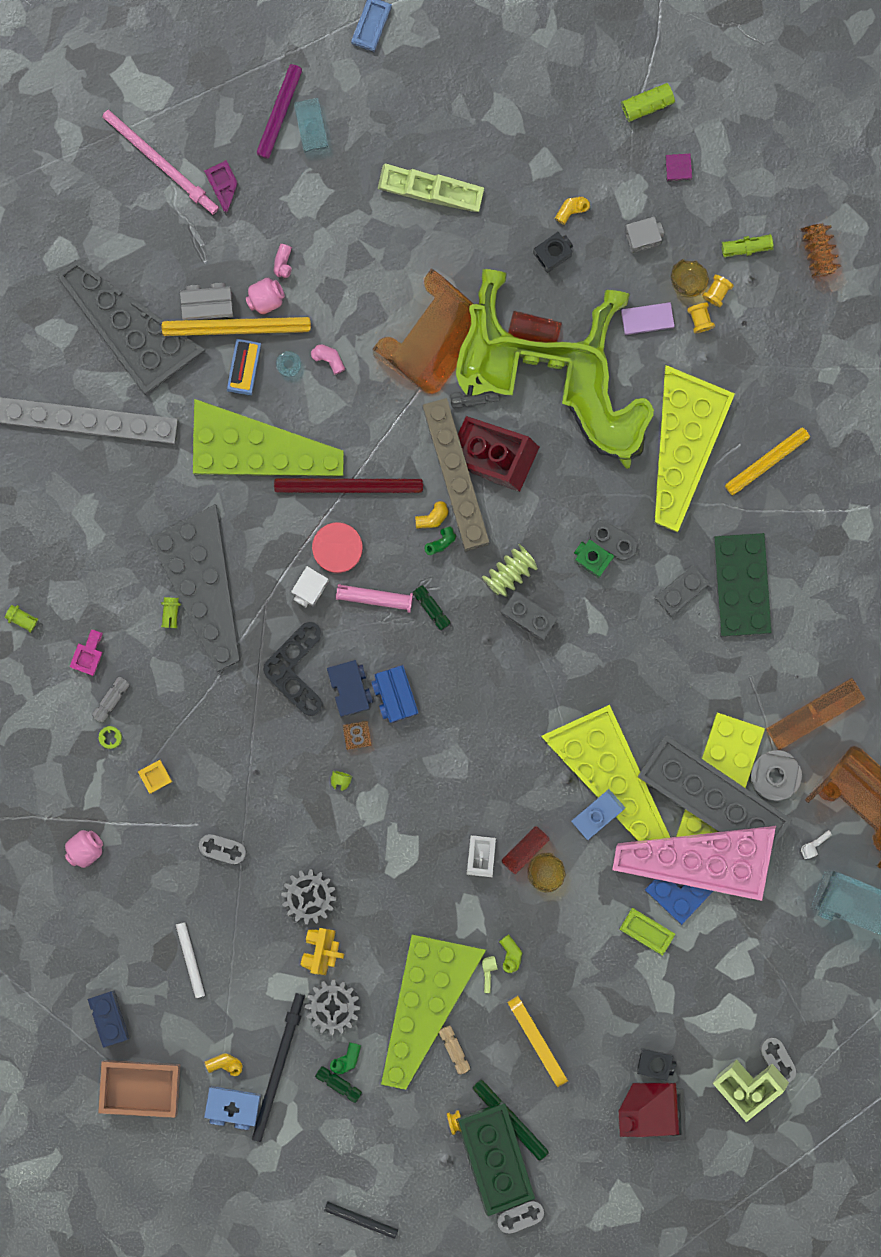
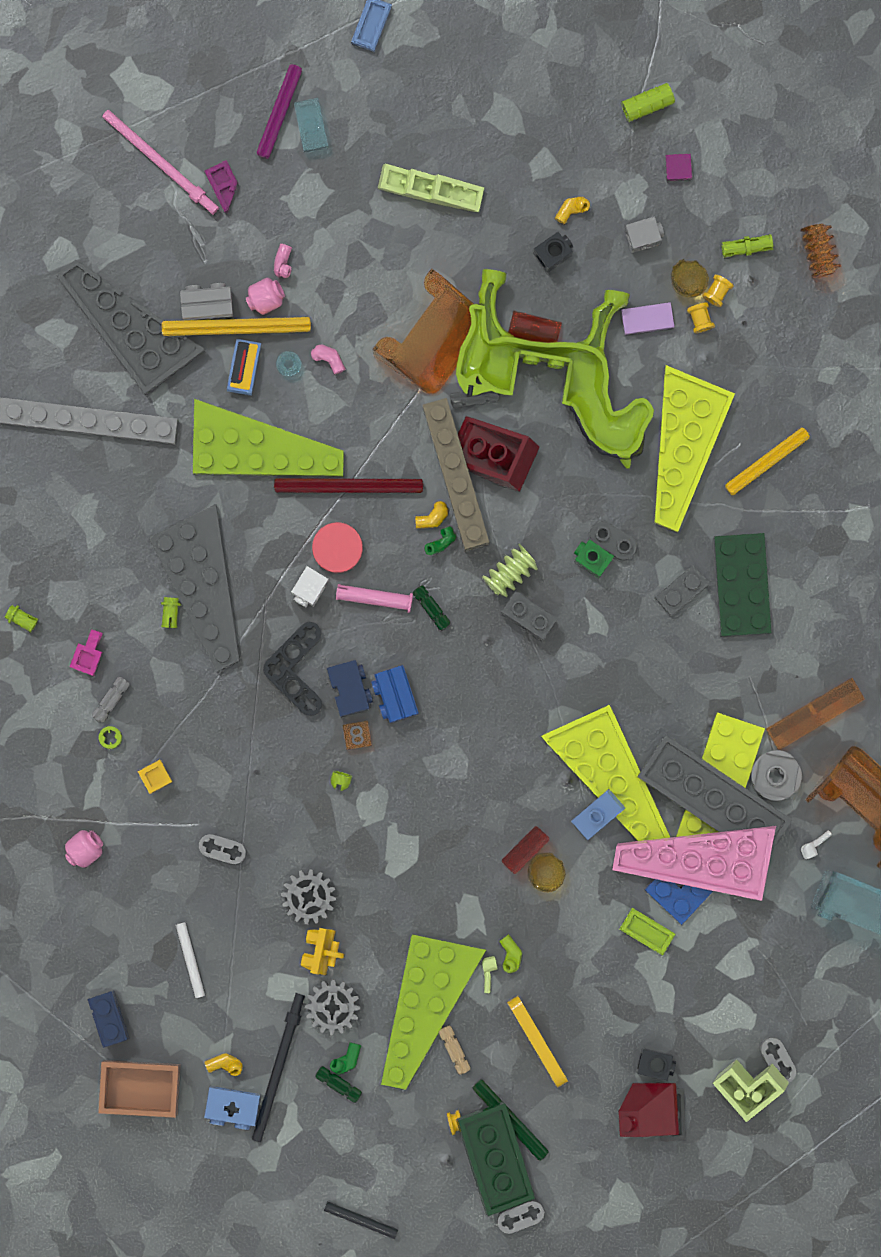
(481, 856): white slope -> none

